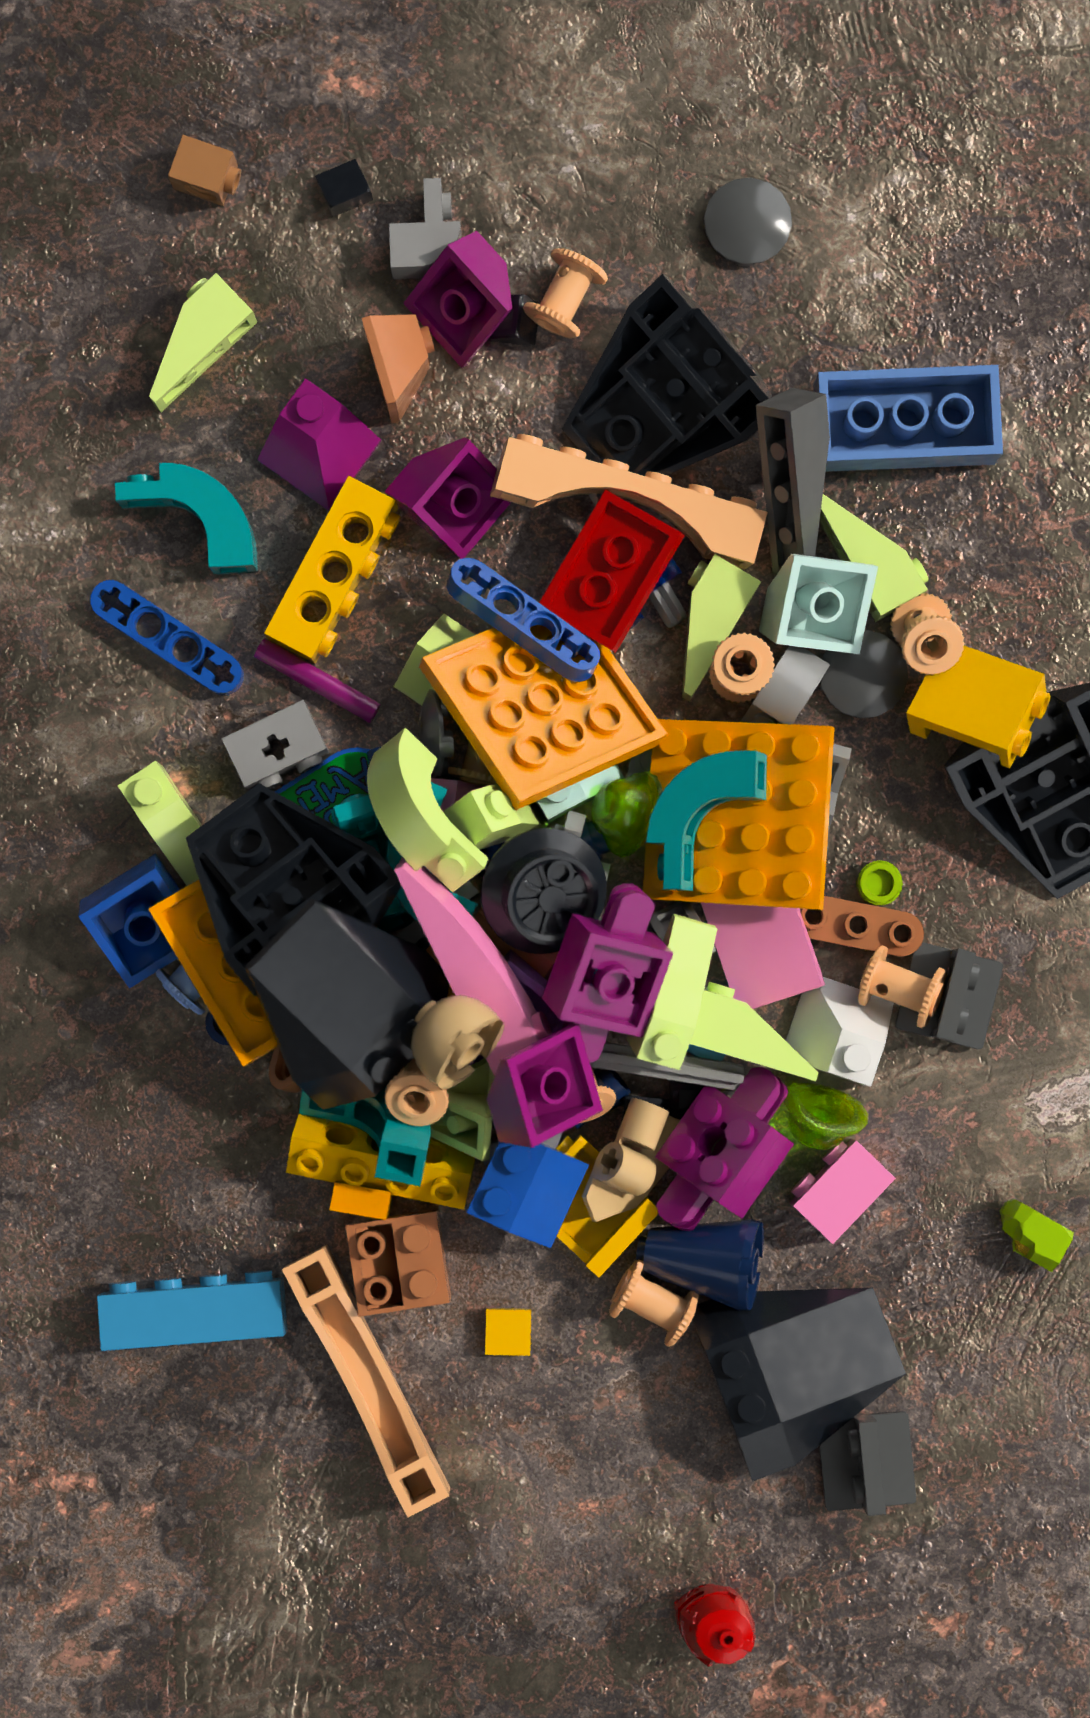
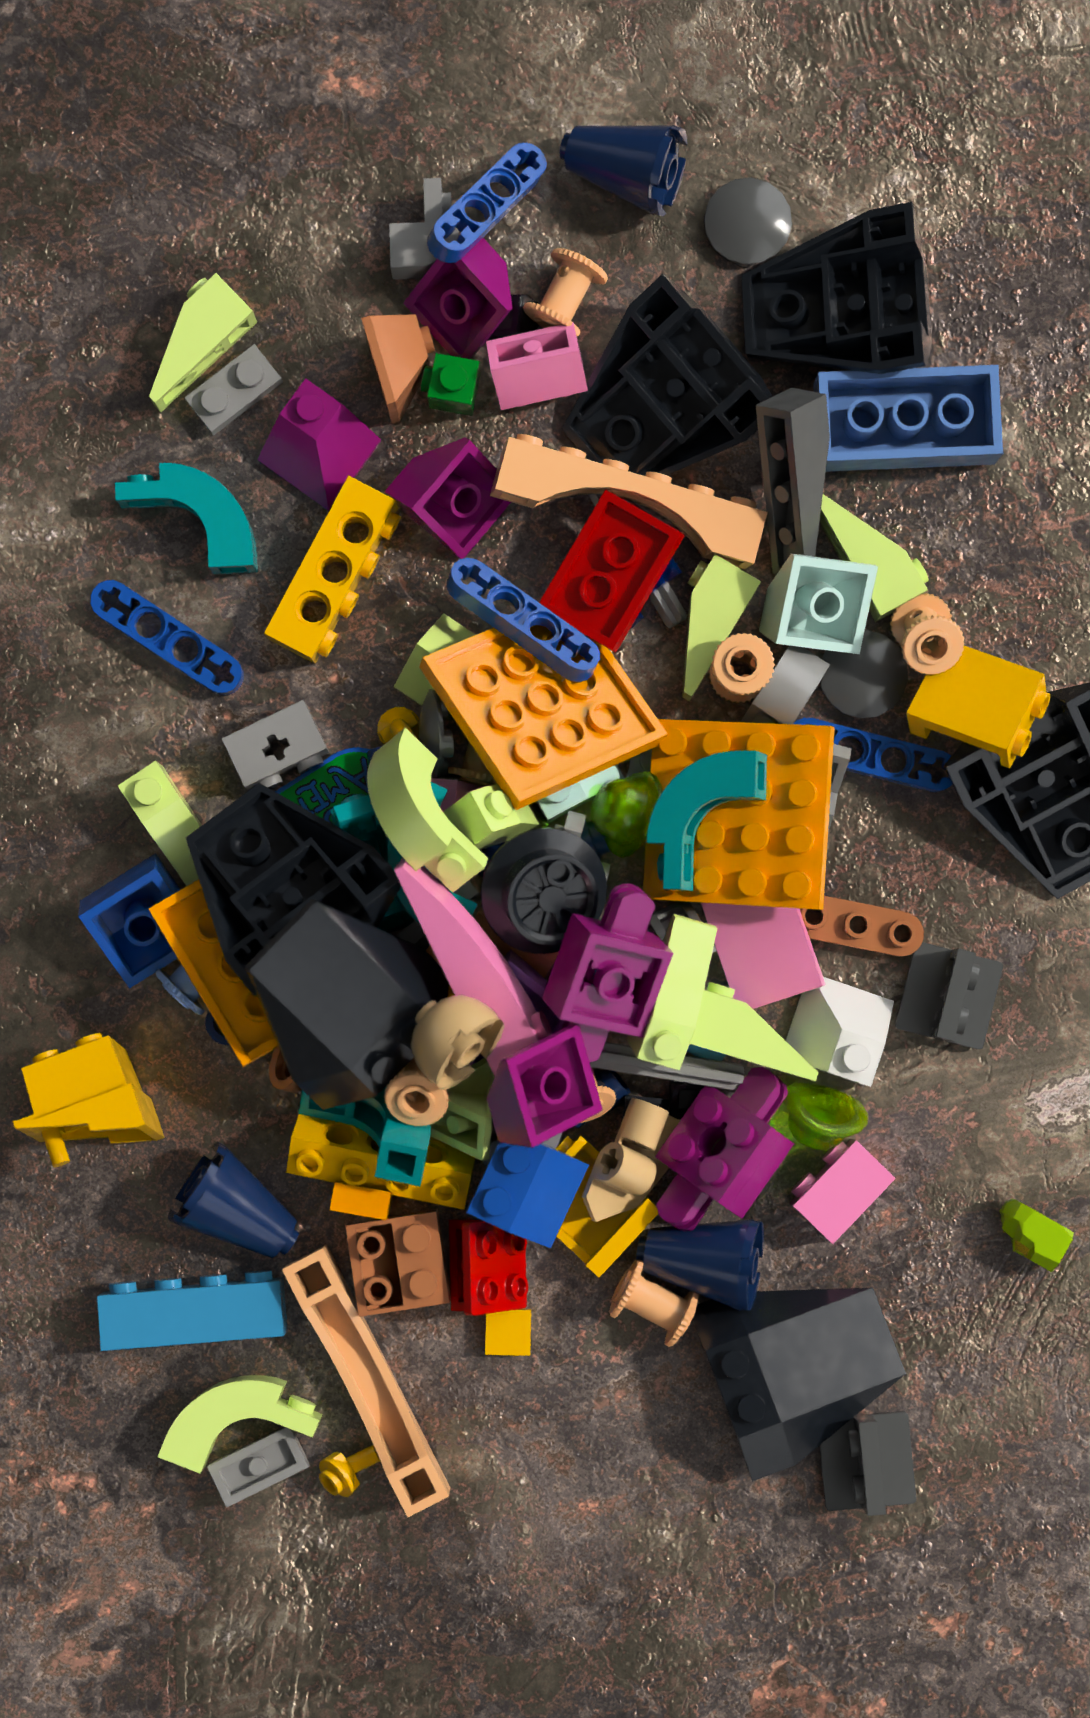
(86, 1096): none -> yellow piece
(204, 170): medium nougat brick -> none
(231, 1400): none -> yellowish green arch
(233, 389): none -> light grey plate
(234, 1206): none -> dark blue cone
(258, 1465): none -> light grey plate
(317, 680): magenta piece -> none
(339, 1472): none -> yellow plate
(344, 187): black slope -> none
(396, 720): none -> yellow plate
(452, 384): none -> green brick
(485, 200): none -> blue beam
(486, 1268): none -> red bracket
(536, 366): none -> bright pink brick
(629, 161): none -> dark blue cone
(715, 1624): red helmet -> none
(845, 298): none -> black wedge
(872, 749): none -> blue beam
(879, 883): lime tile -> none
(902, 986): light nougat hose -> none

